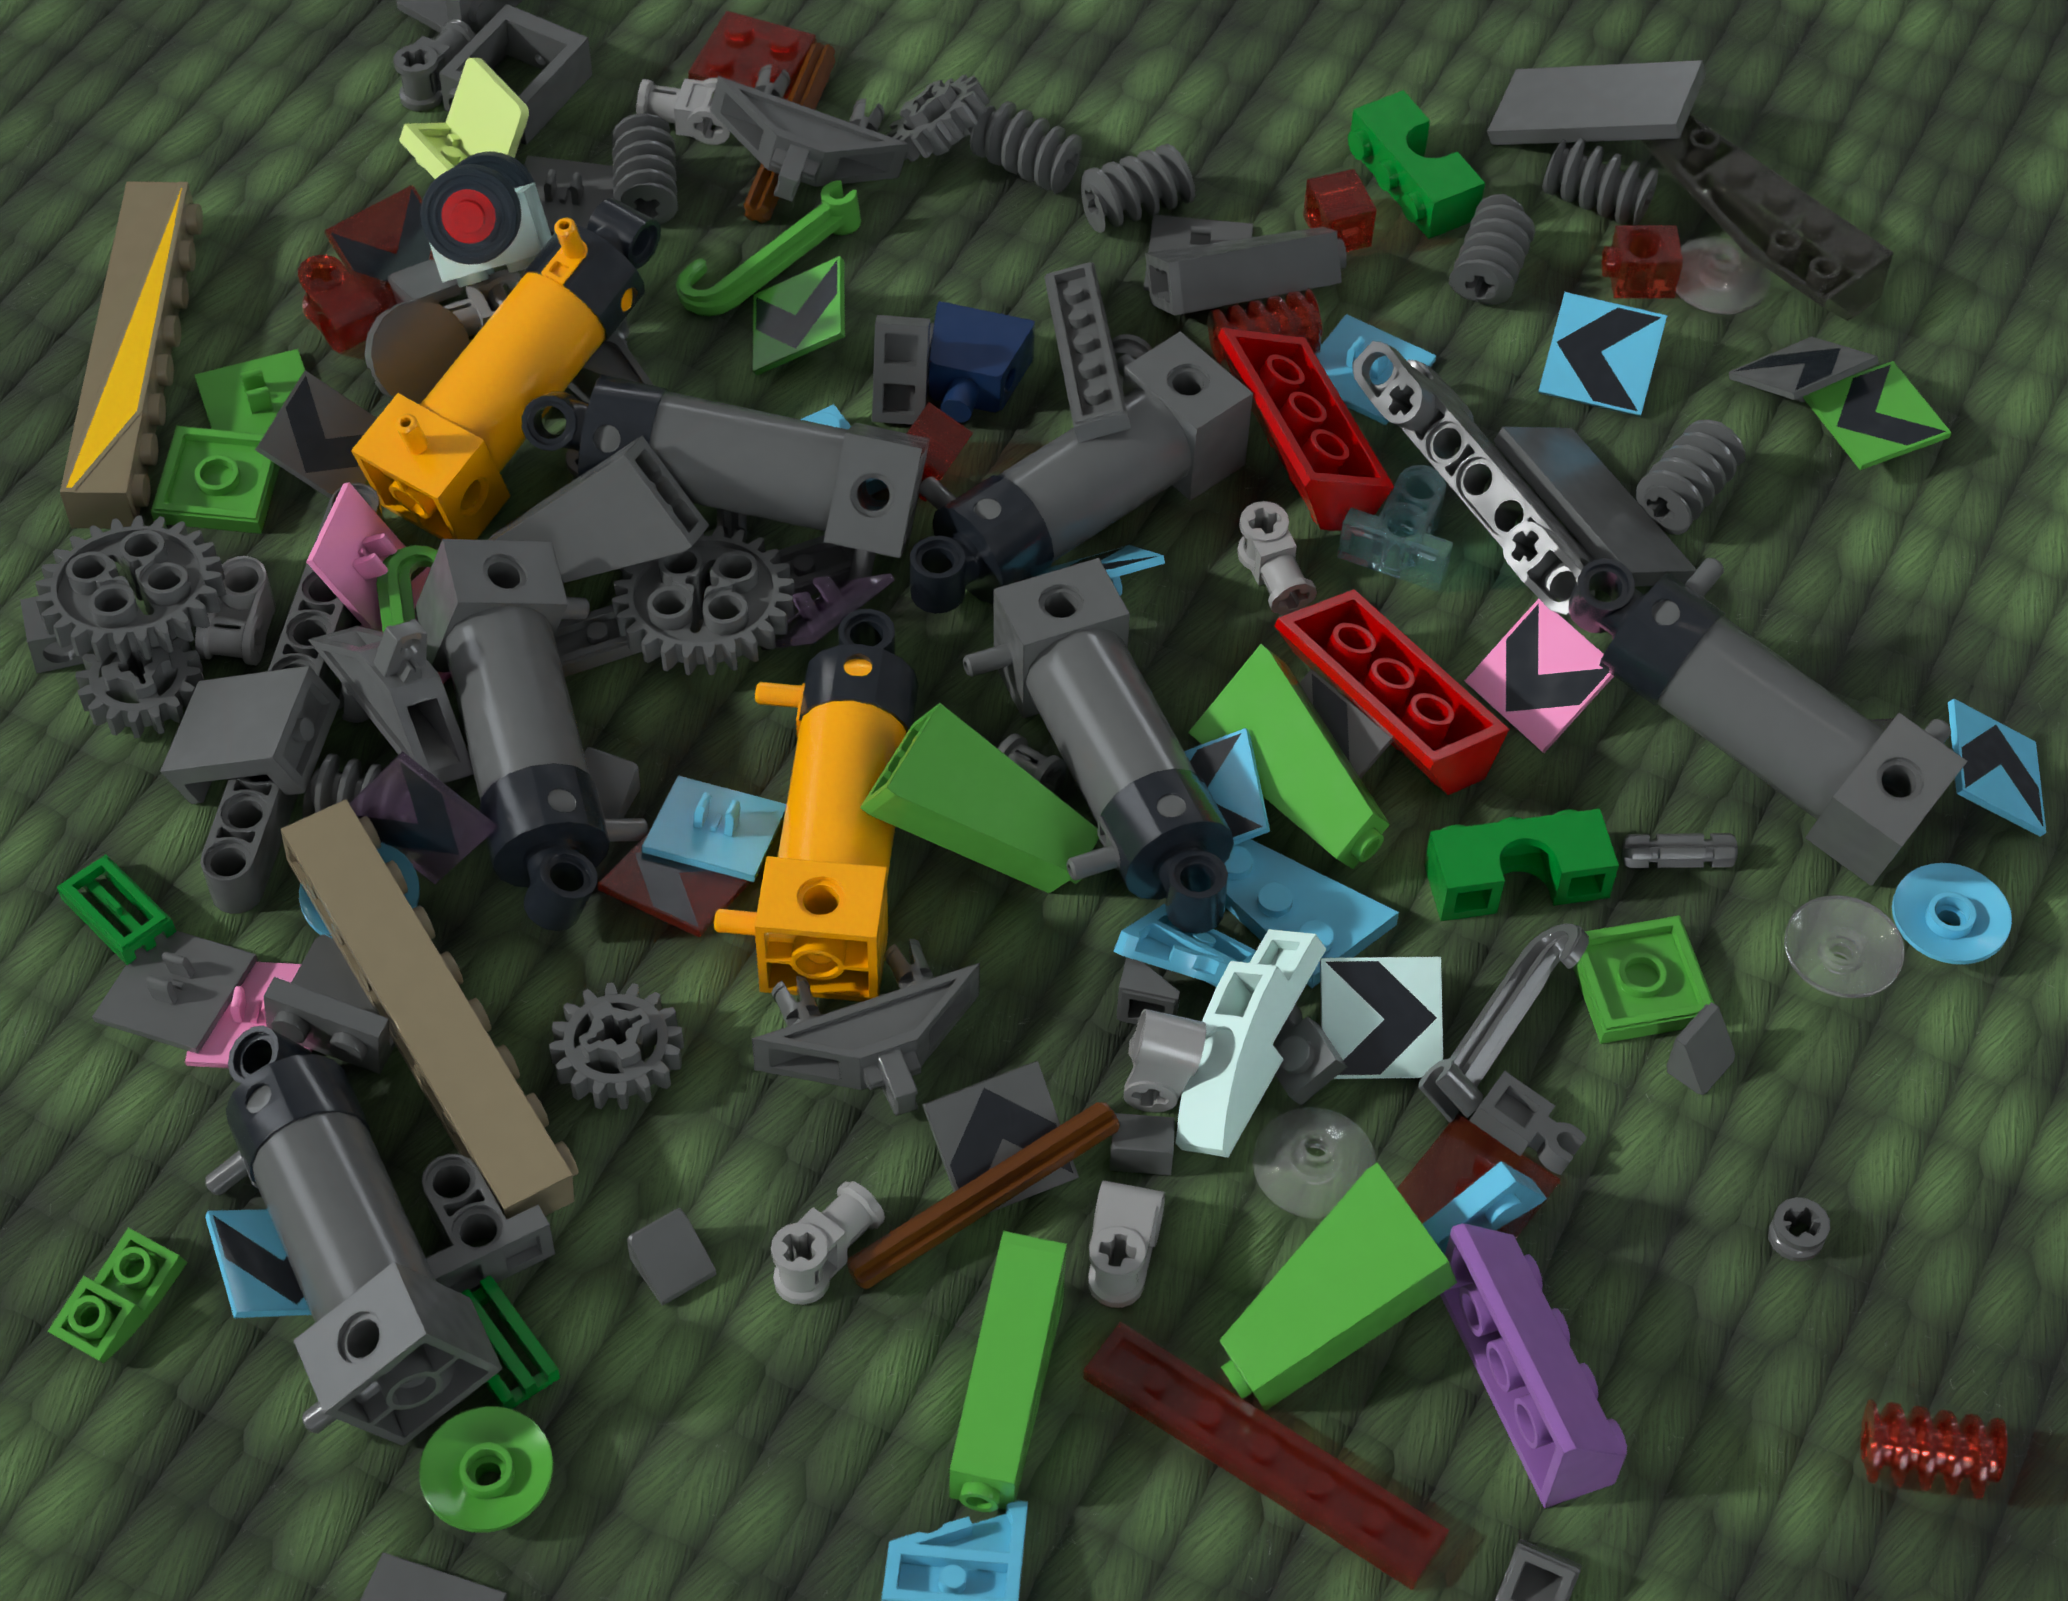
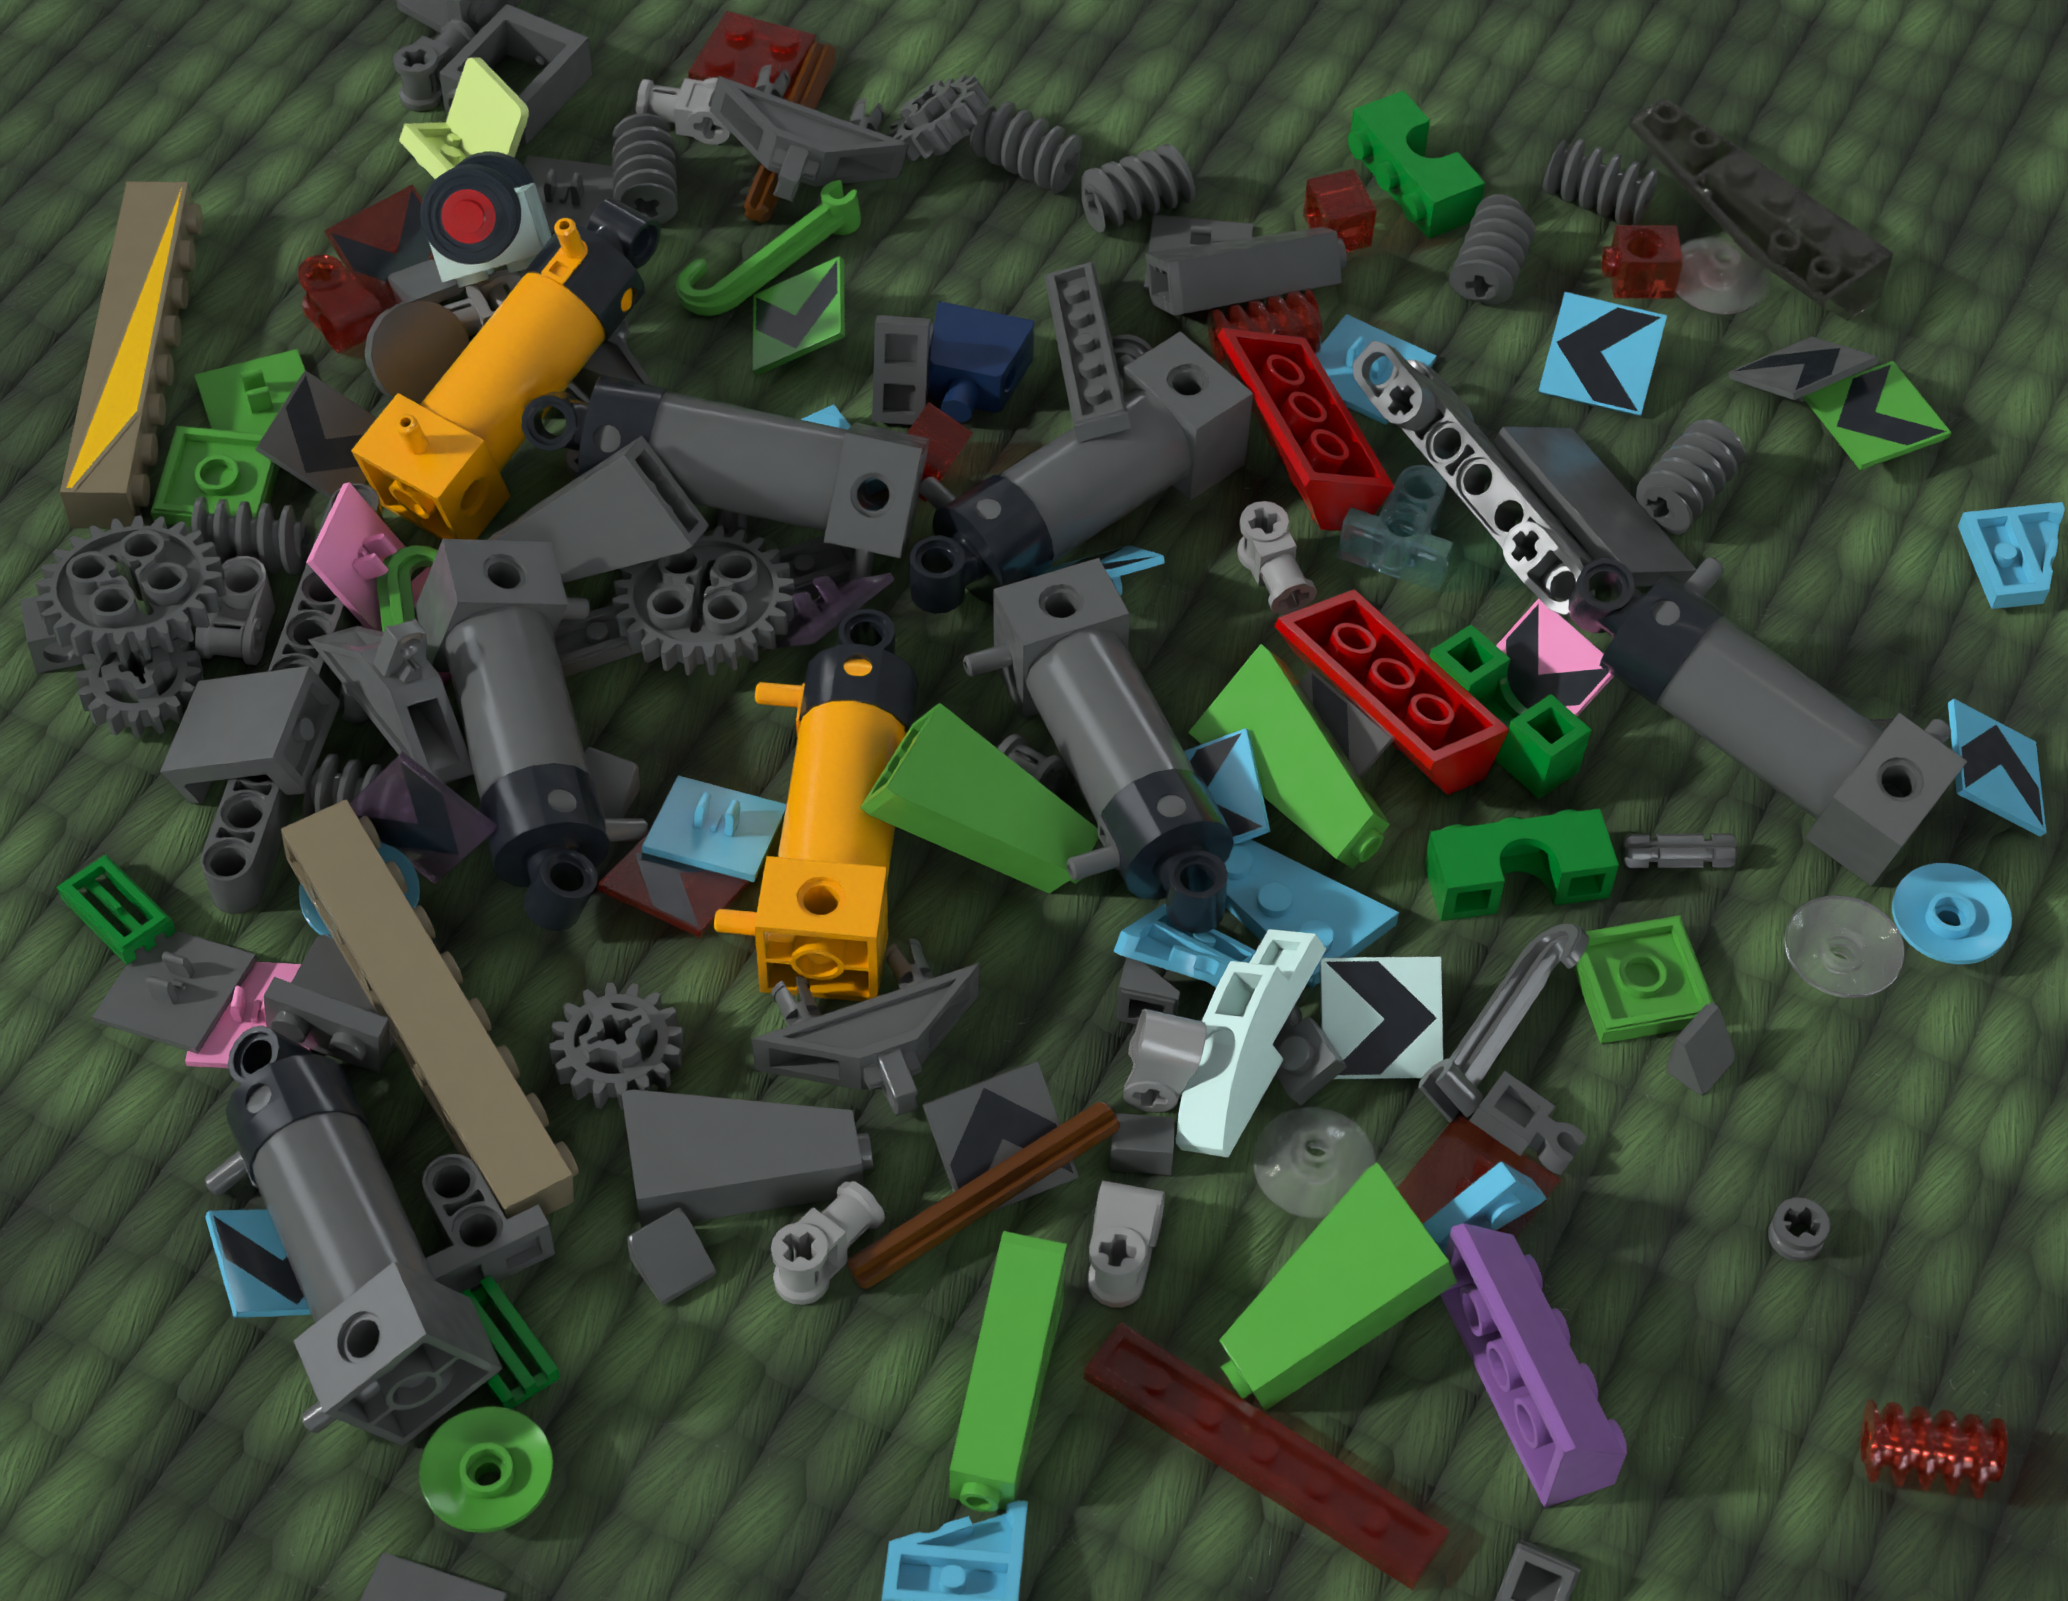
(120, 1298): bright green slope -> none
(268, 540): none -> dark grey piece
(737, 1154): none -> dark grey slope
(1542, 741): none -> green arch
(1597, 103): dark grey tile -> none
(2013, 551): none -> medium azure wing

